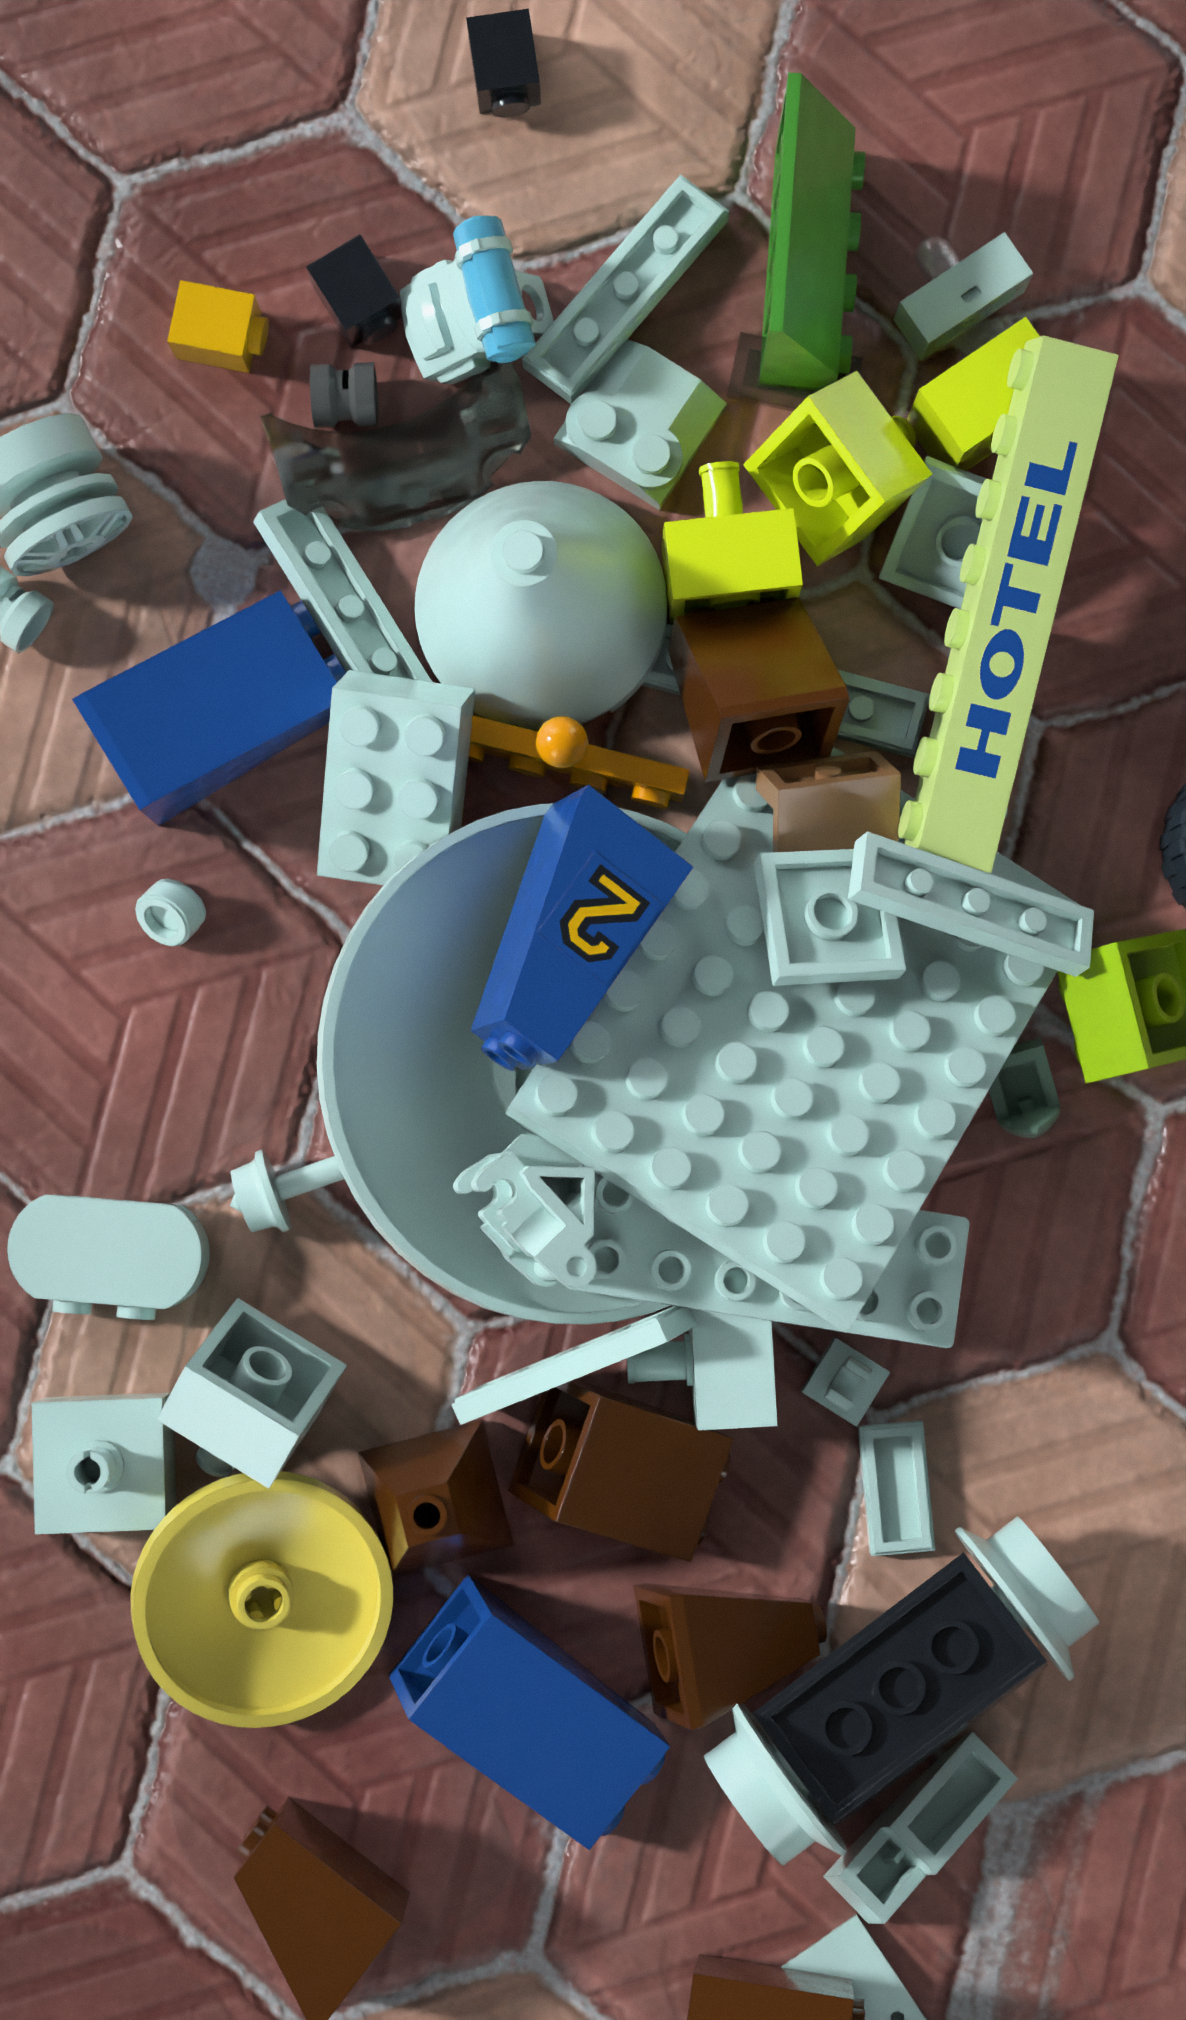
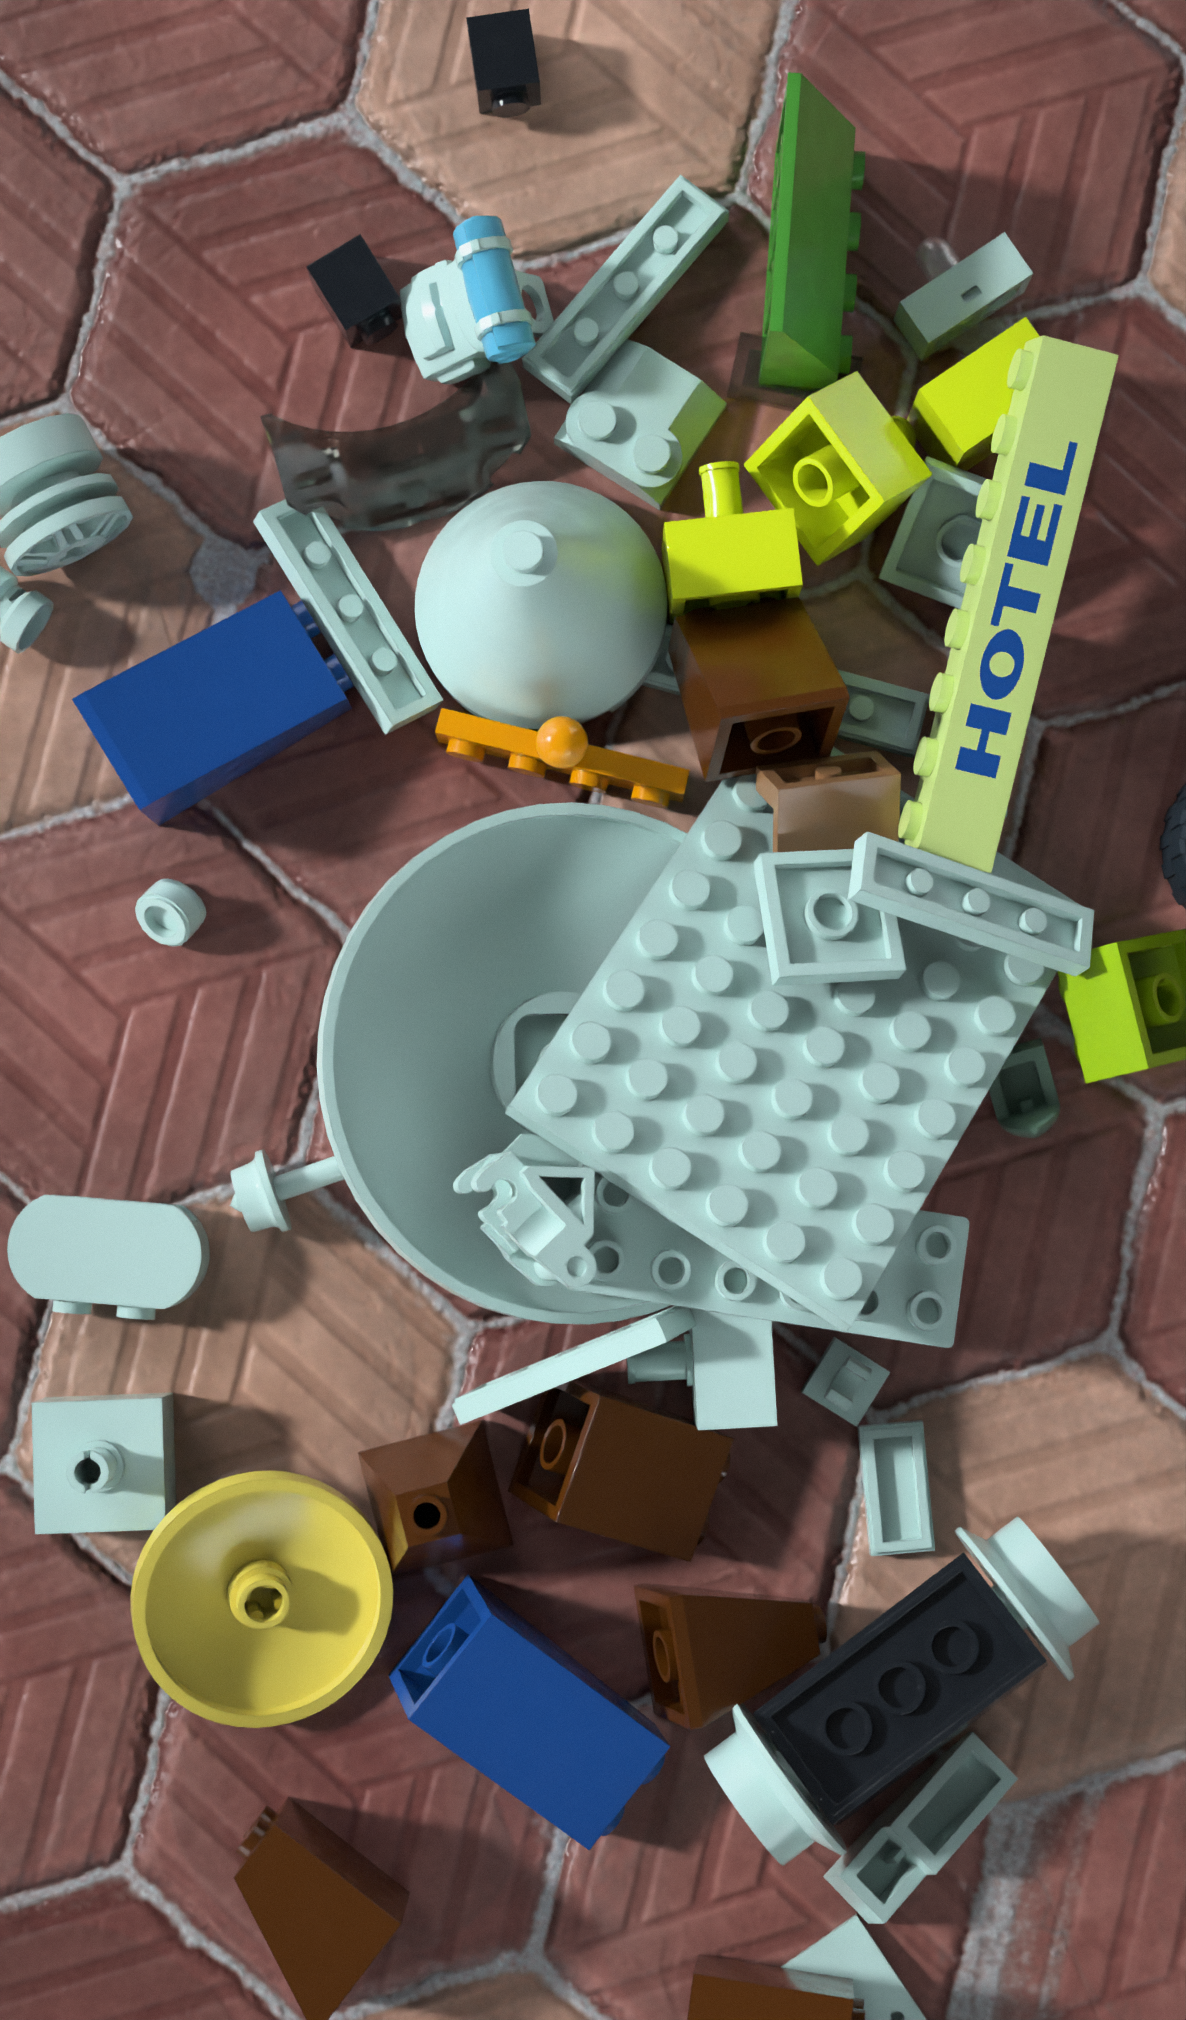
(217, 327): yellow brick -> none
(250, 1394): light aqua brick -> none
(344, 395): dark grey wheel -> none
(391, 773): light aqua brick -> none
(574, 925): blue slope -> none

